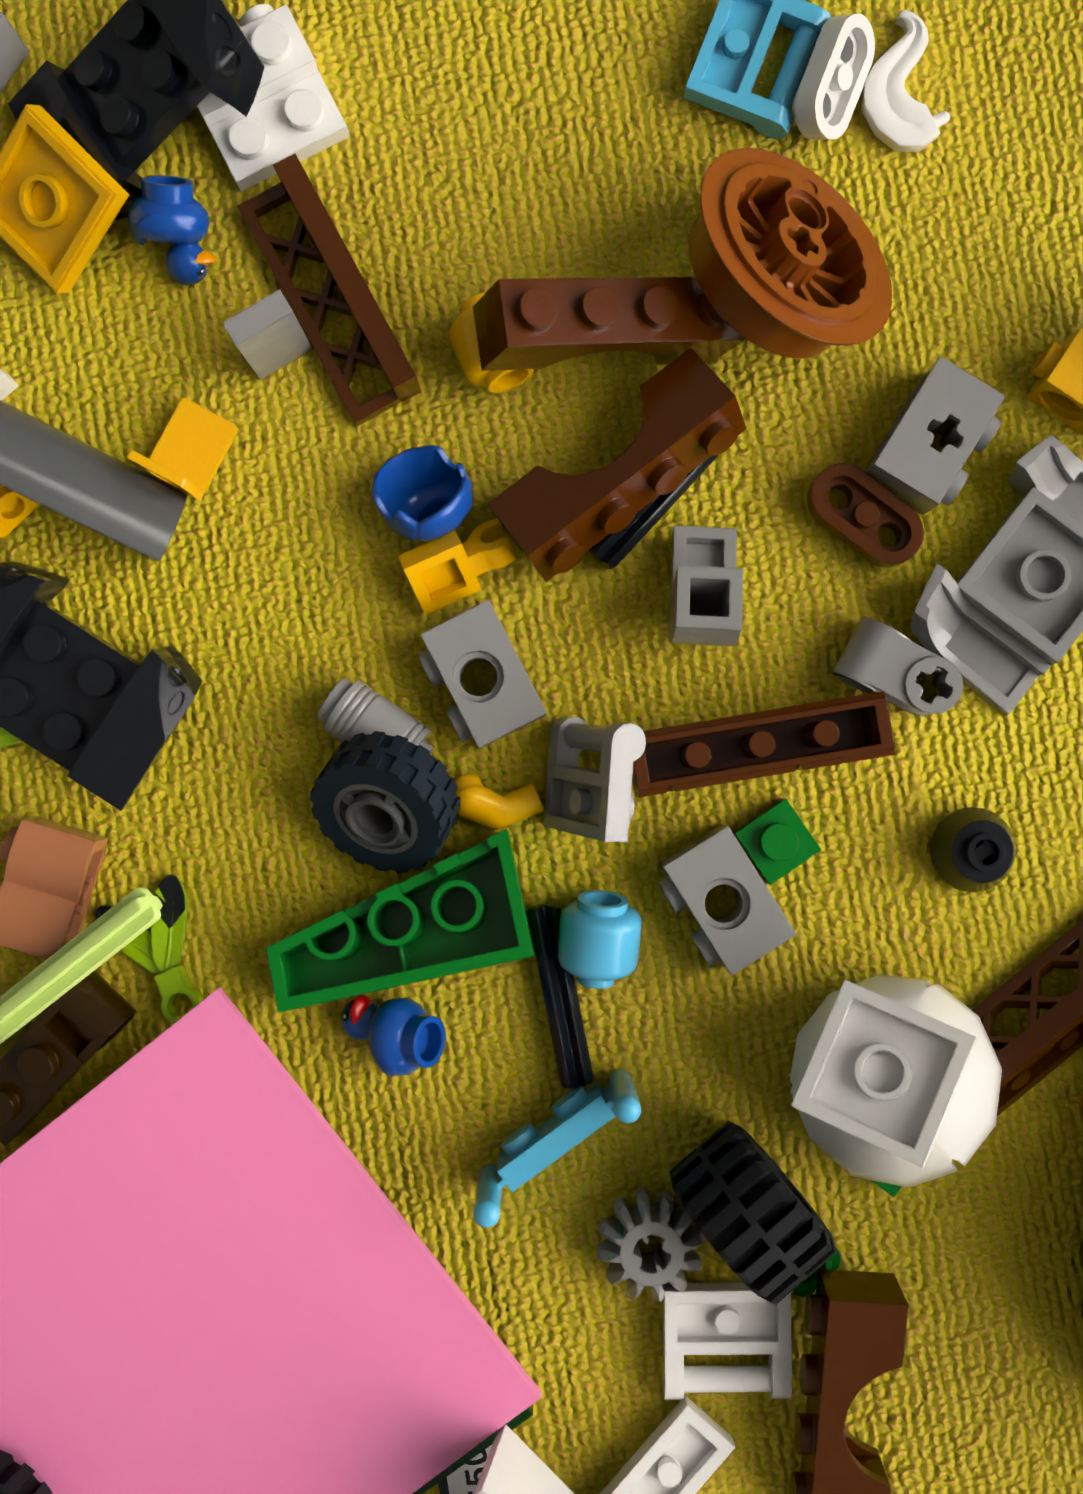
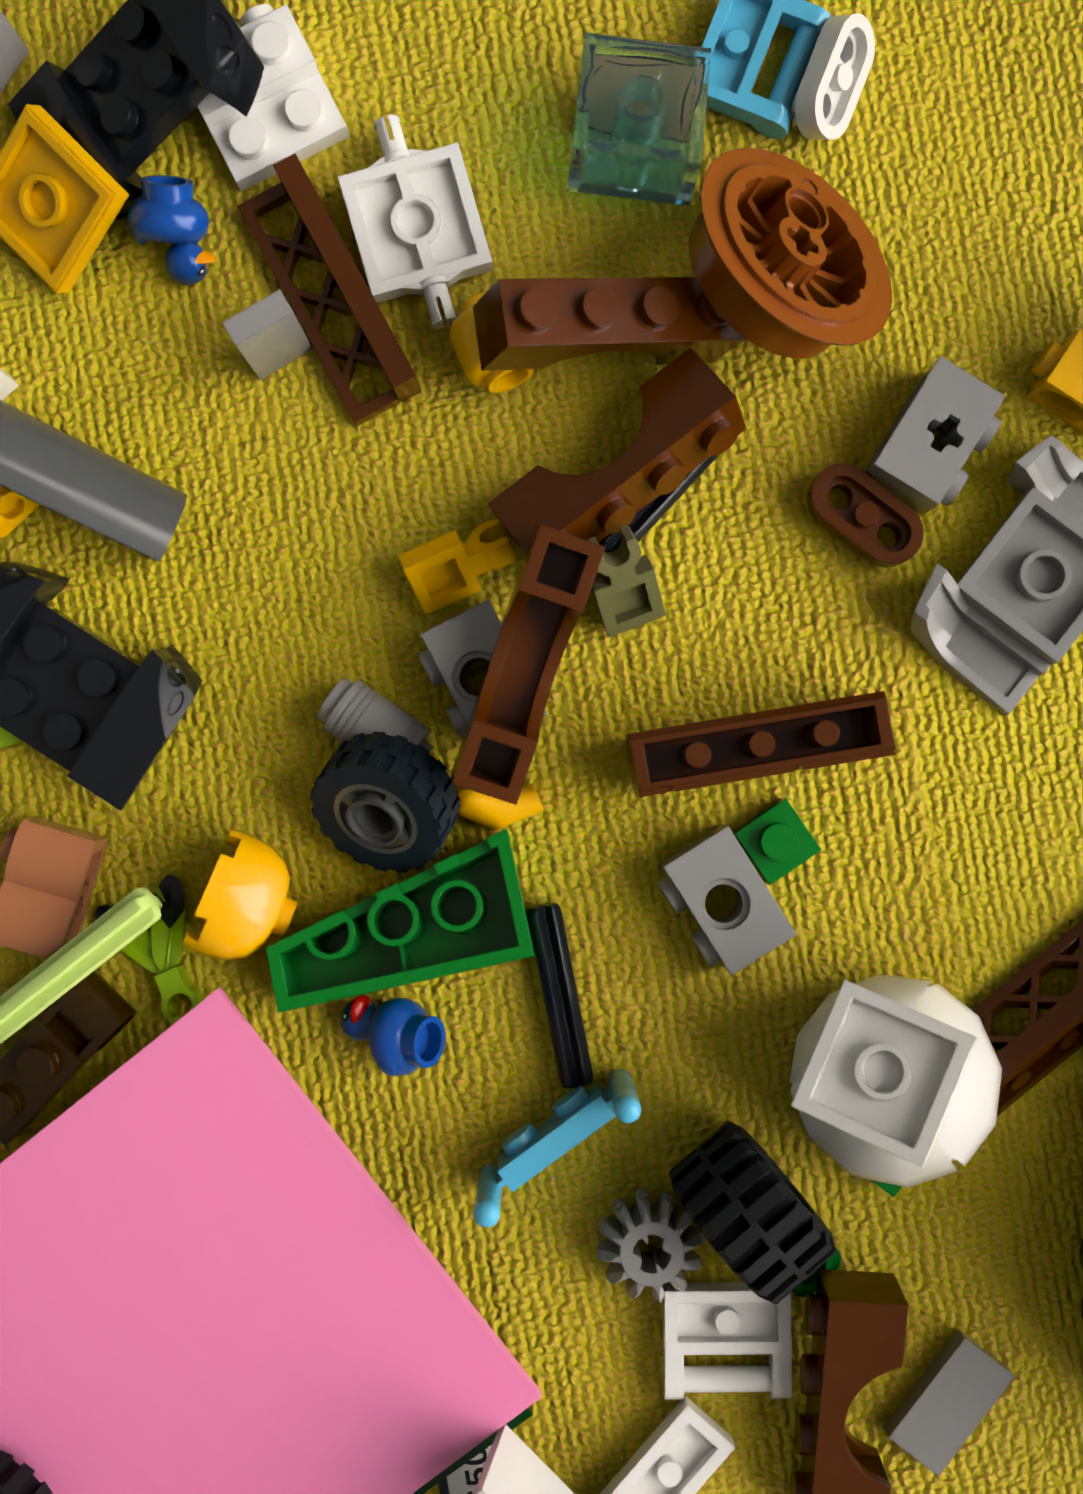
(189, 449): yellow bracket -> none
(243, 901): none -> yellow cylinder
(415, 222): none -> white plate
(422, 493): blue hair -> none
(524, 663): none -> reddish brown arch
(587, 799): light grey plate -> none
(599, 938): medium azure head -> none
(626, 587): none -> olive plate
(639, 119): none -> clear light blue slope
(705, 587): light grey brick -> none
(886, 103): white piece -> none
(888, 661): light grey piece -> none
(948, 1402): none -> light grey tile
(965, 862): black cone -> none

